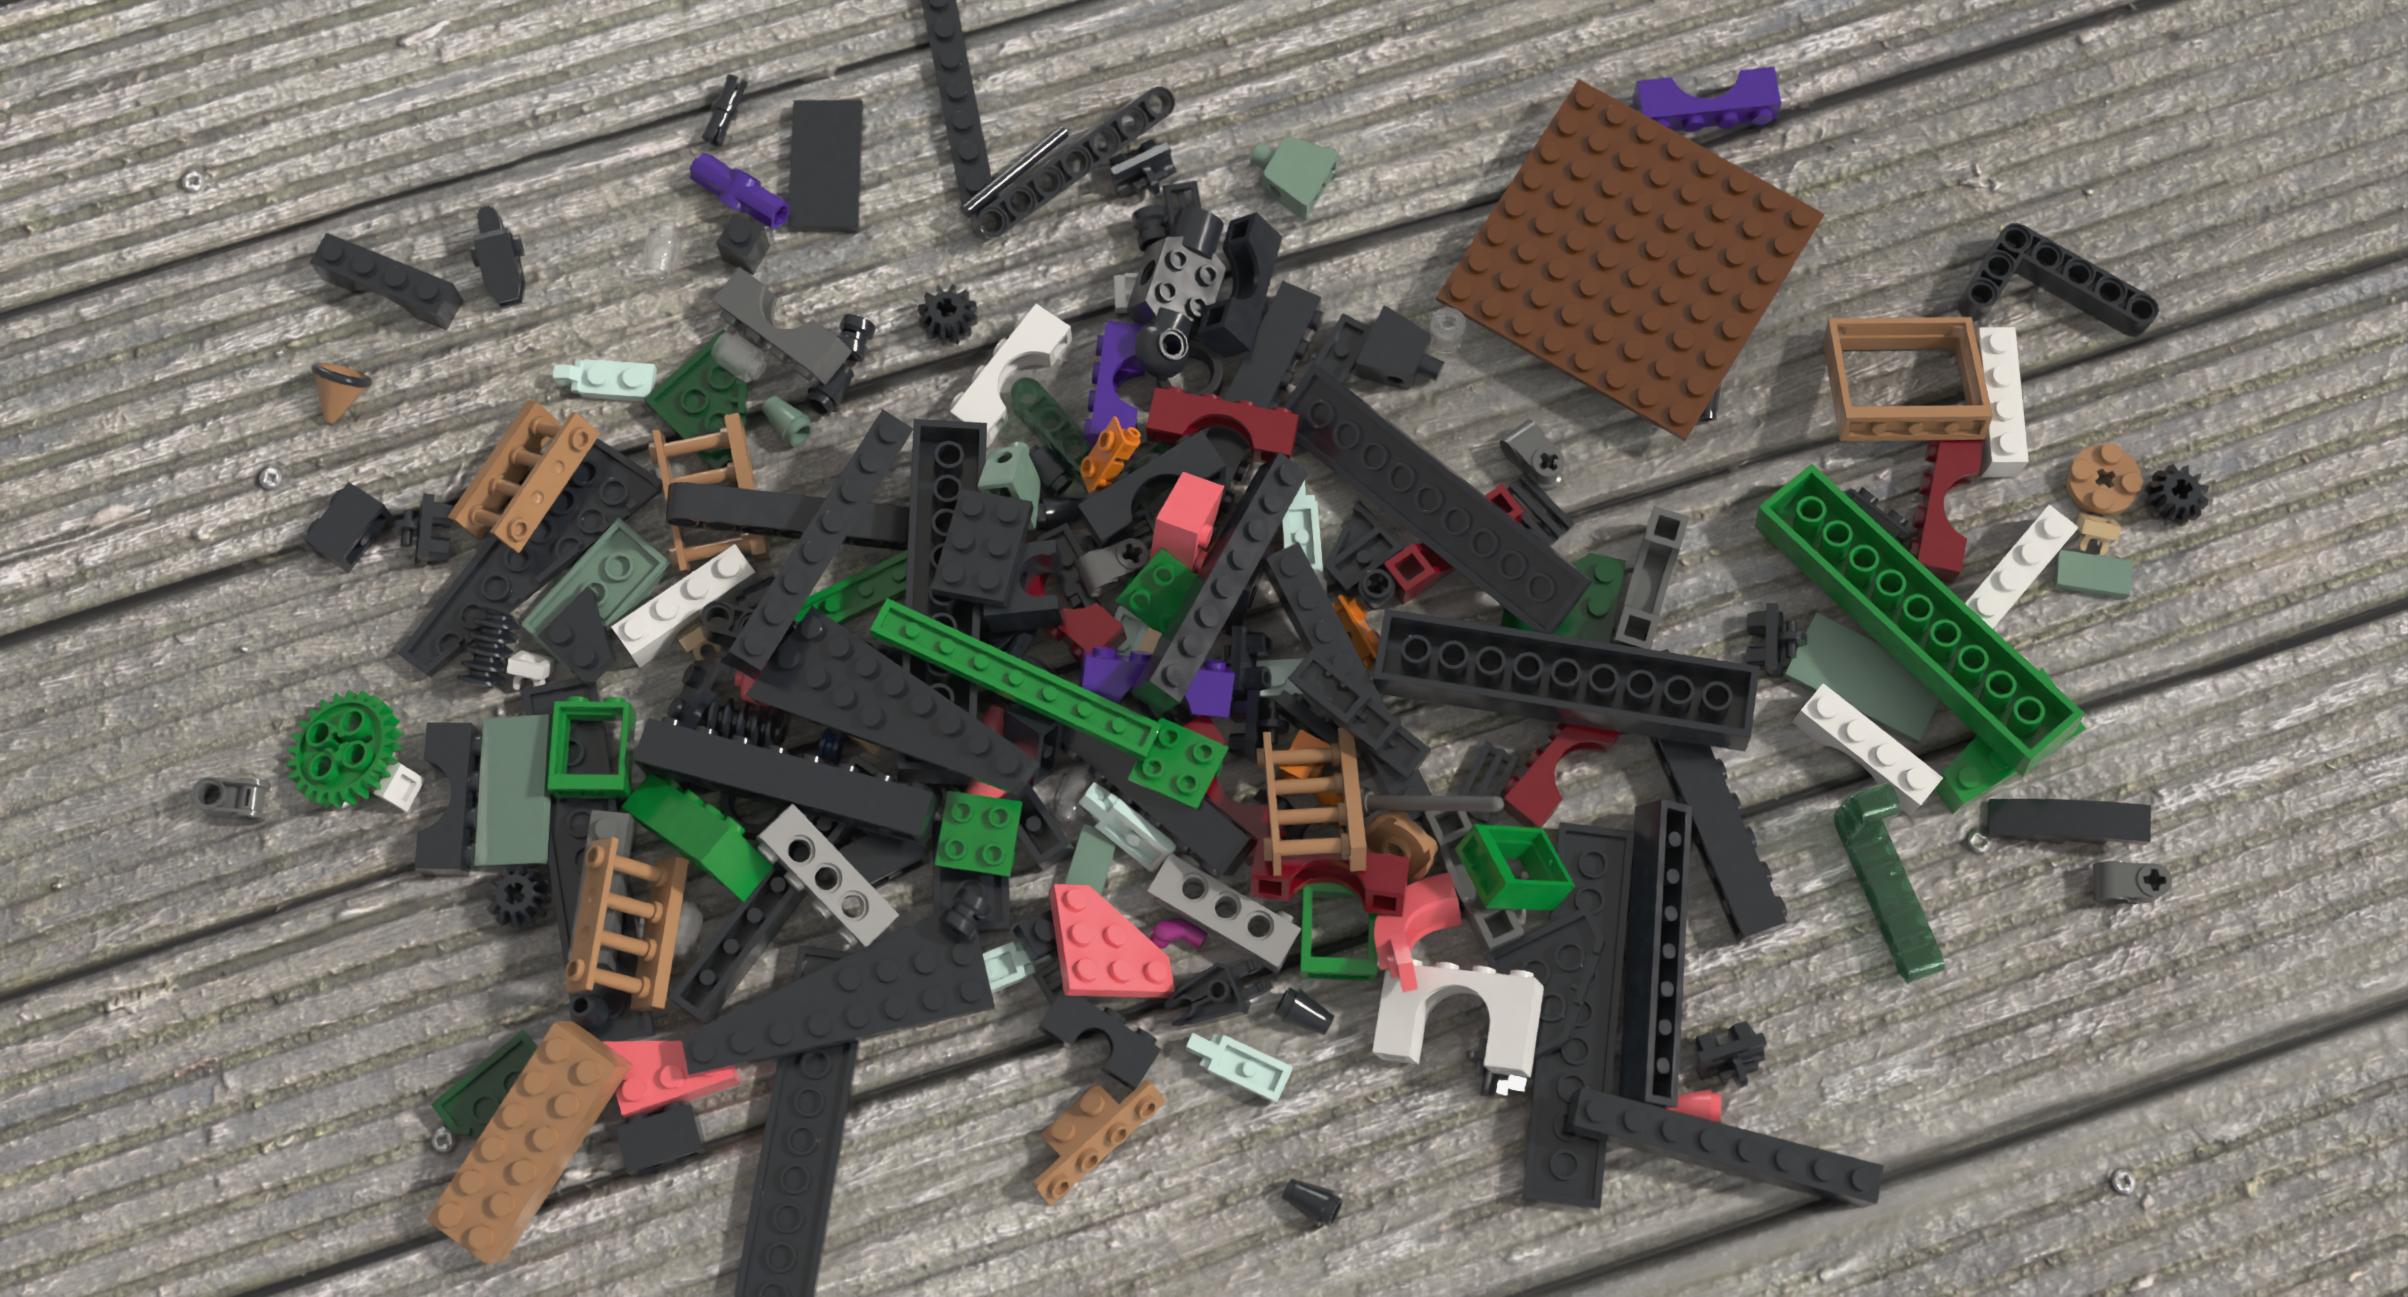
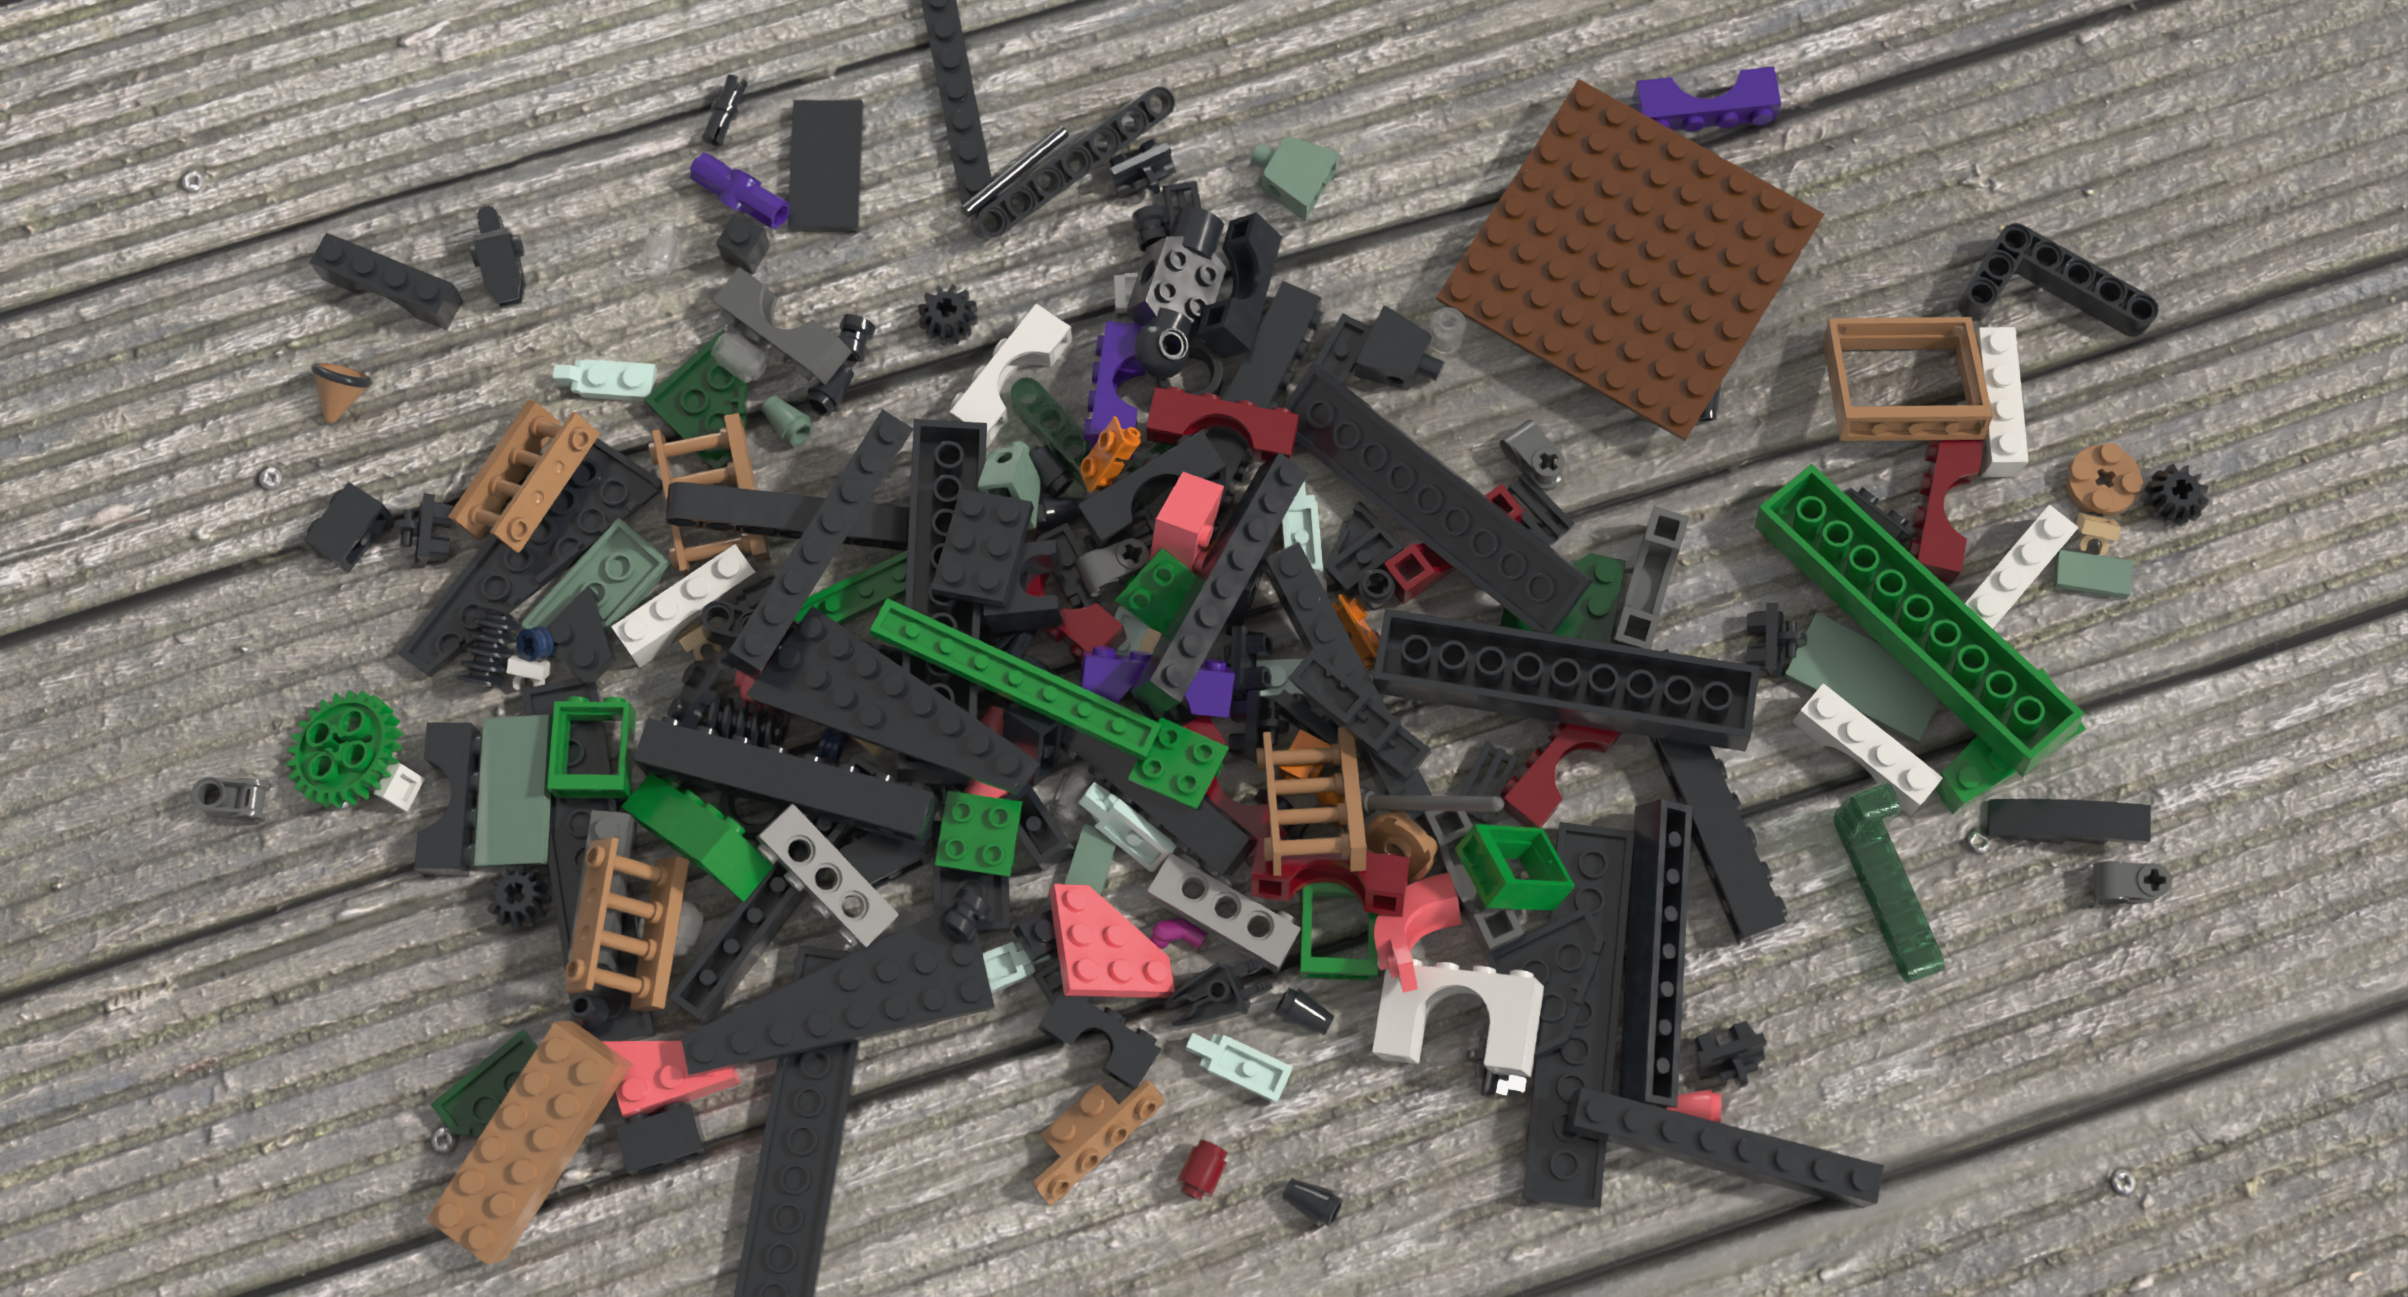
(534, 643): none -> dark blue bush
(1202, 1170): none -> dark red brick

